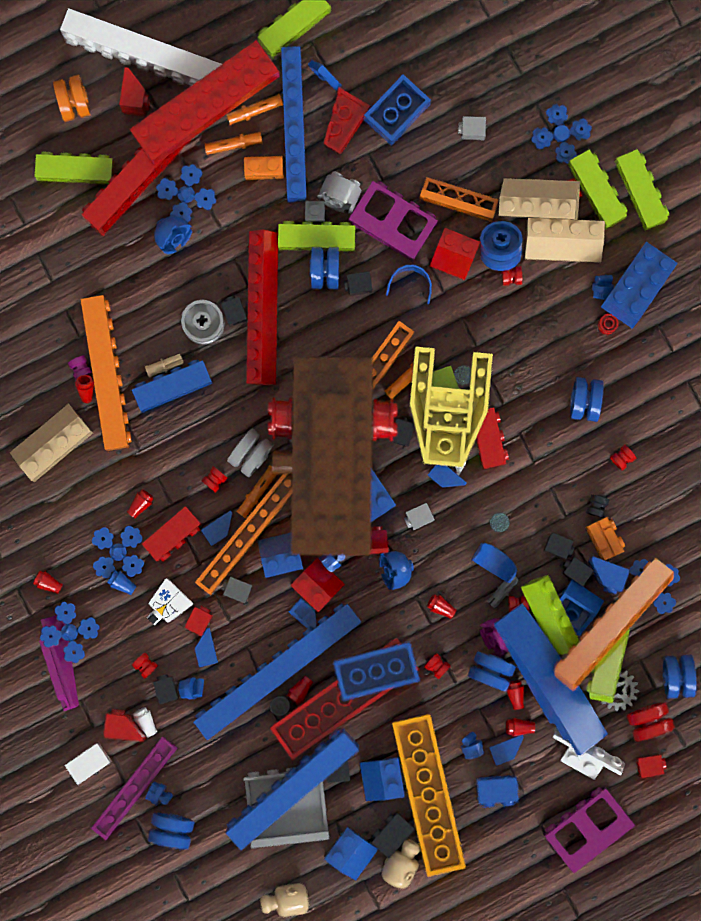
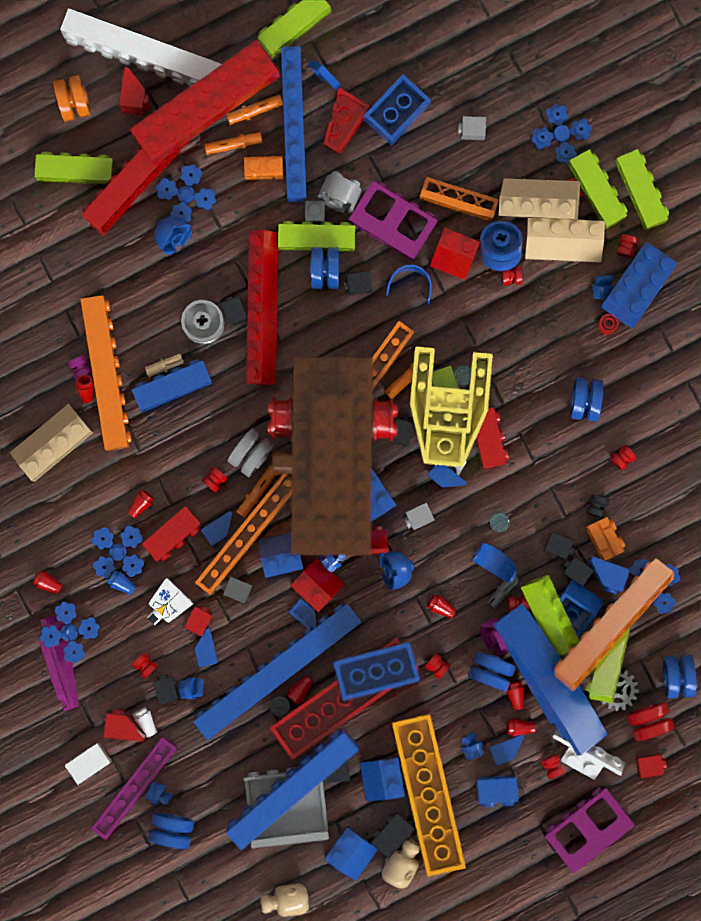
(553, 766): none -> red wheel
(627, 246): none -> red wheel

